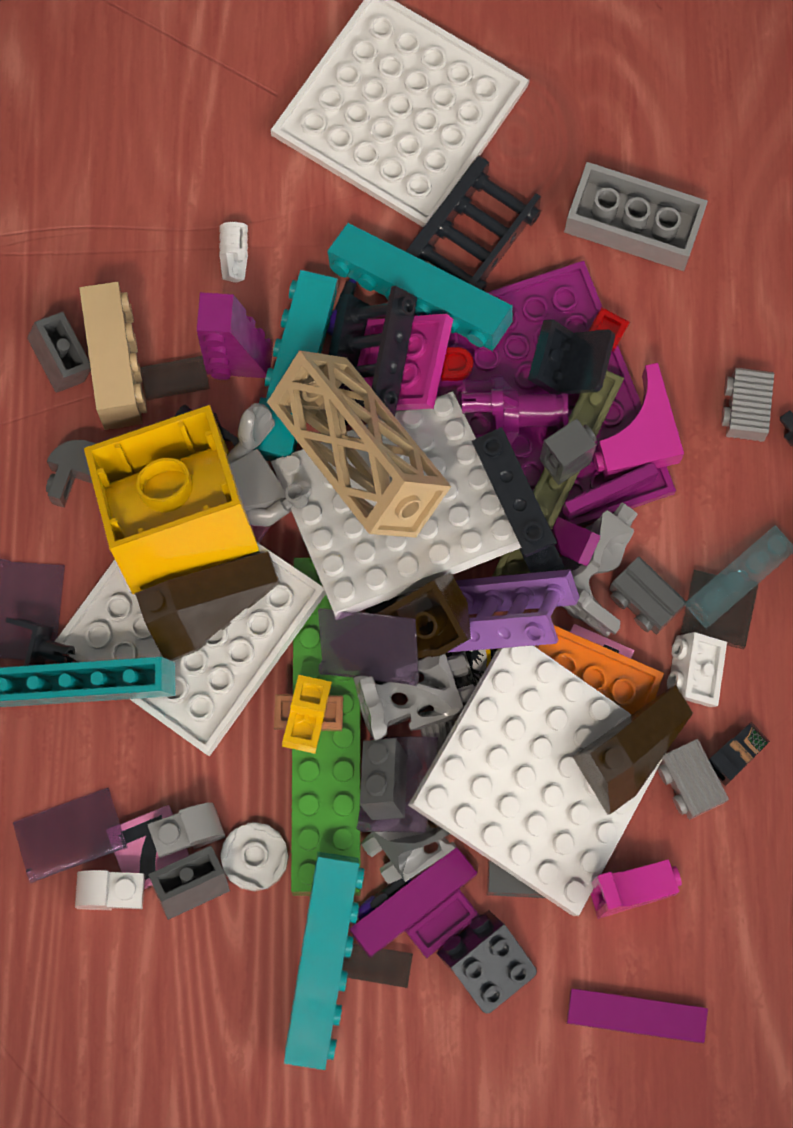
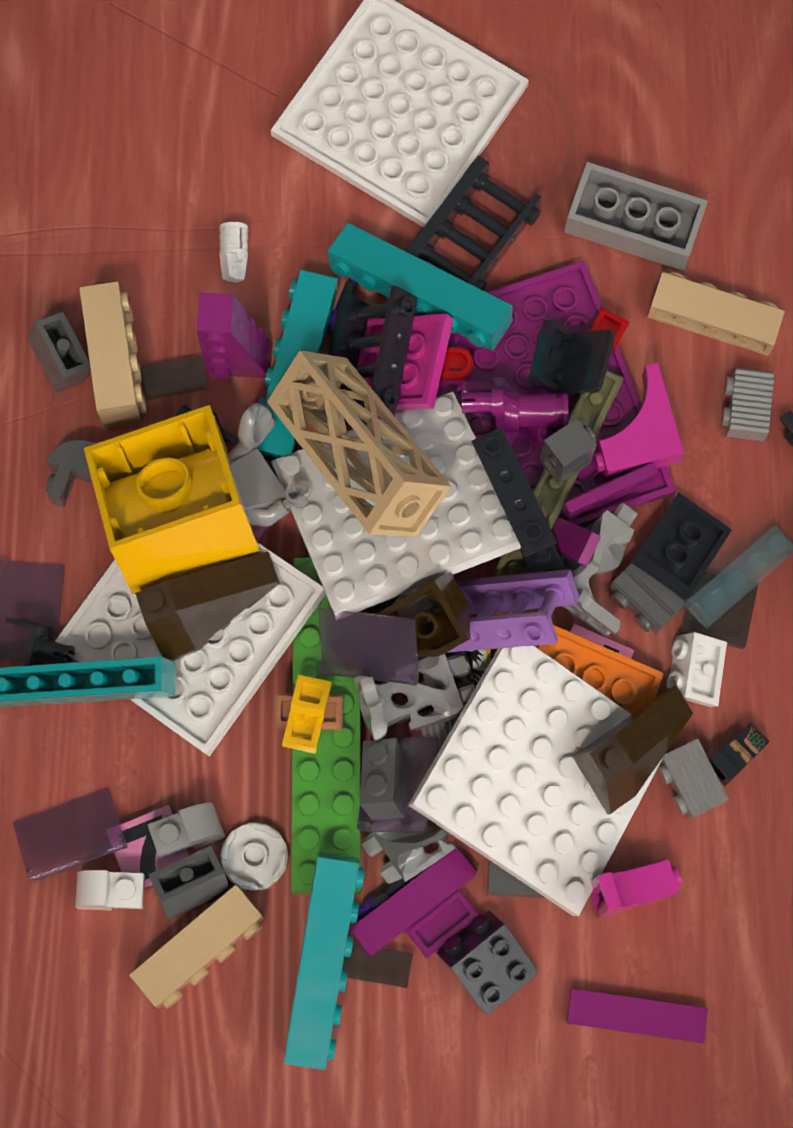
(197, 947): none -> tan brick
(681, 546): none -> black plate
(716, 313): none -> tan brick

